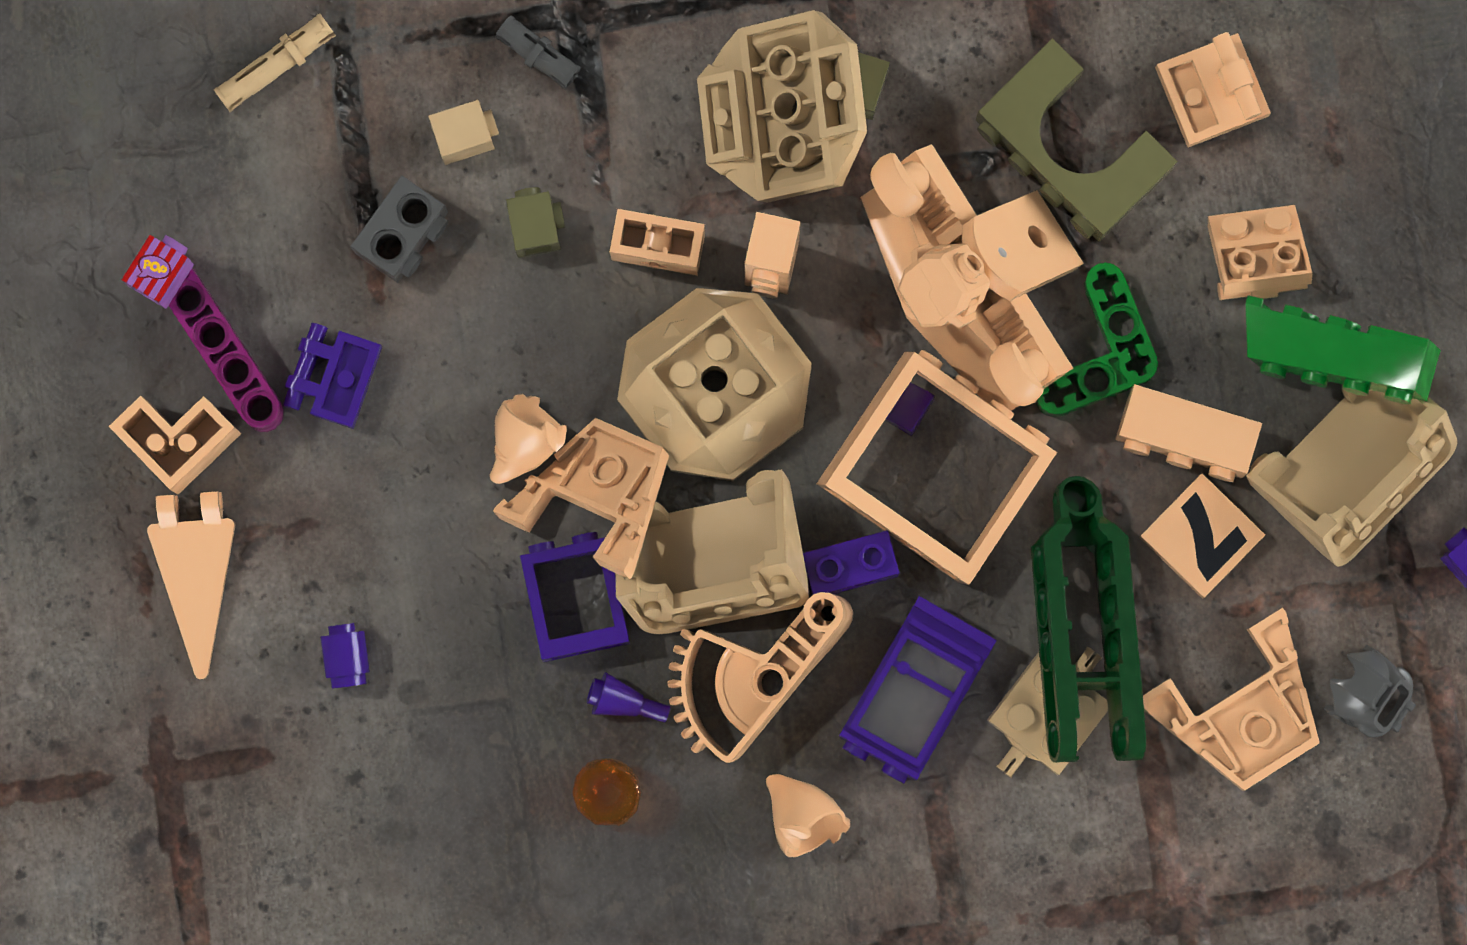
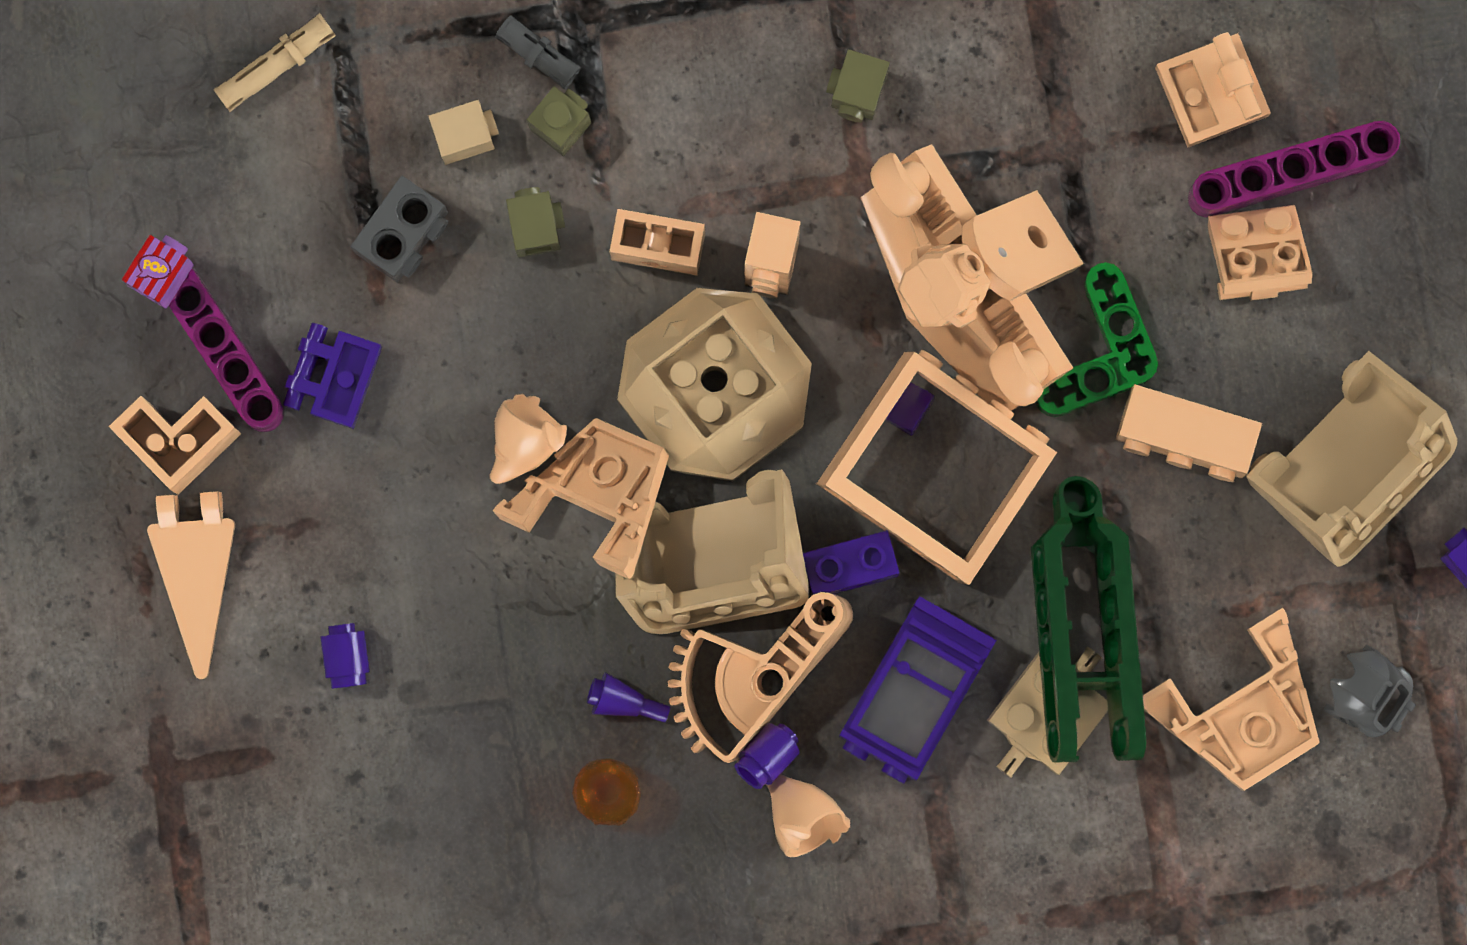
(560, 119): none -> olive brick
(579, 643): dark purple window -> none
(750, 102): tan piece -> none
(767, 755): none -> dark purple brick
(1093, 199): olive arch -> none
(1202, 536): light nougat tile -> none
(1311, 157): none -> magenta beam
(1339, 353): green wedge -> none

